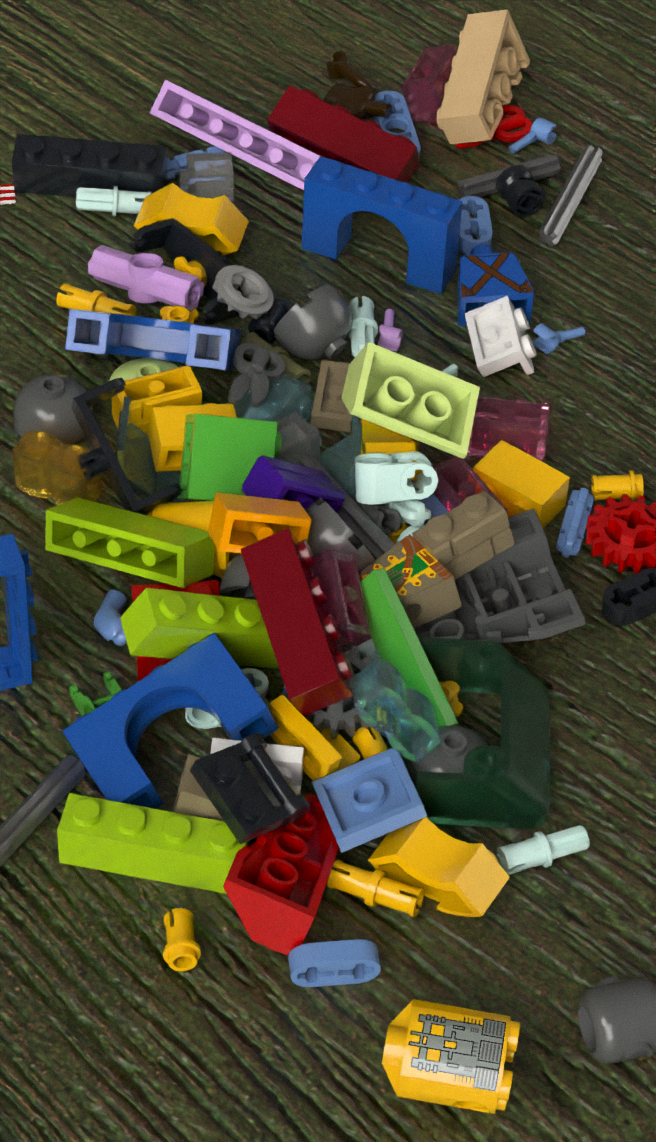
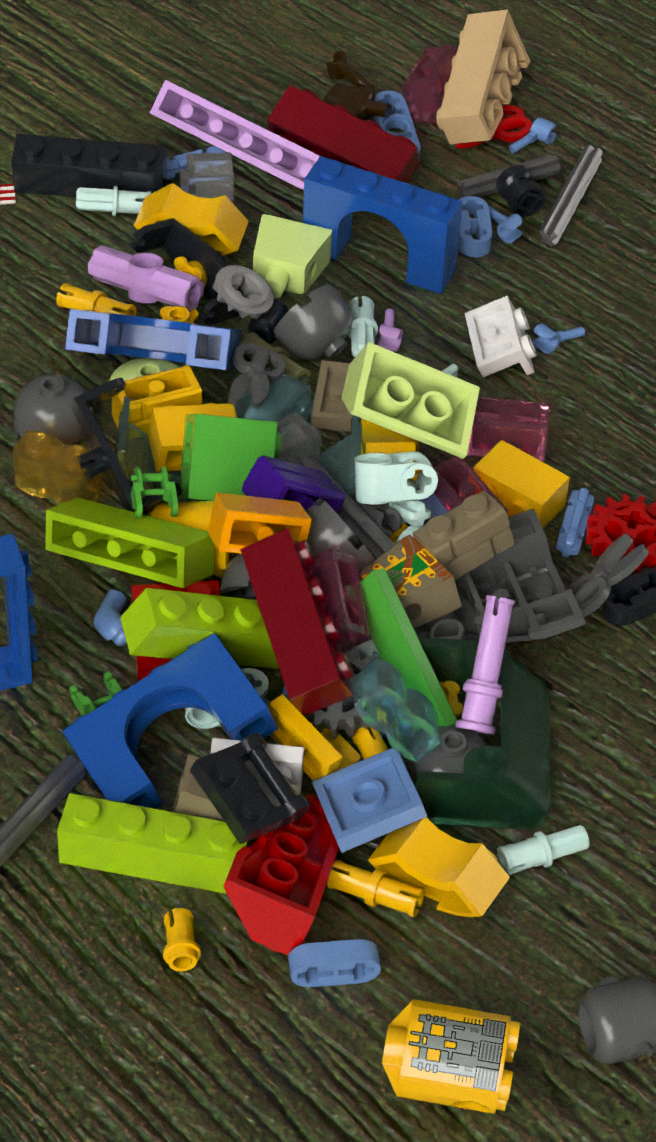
(167, 489): none -> bright green piece
(290, 254): none -> yellowish green torso
(483, 687): none -> lavender pin
(491, 276): blue torso -> none
(507, 226): none -> medium blue hand
(594, 588): none -> dark grey piece
(617, 485): yellow pin -> none

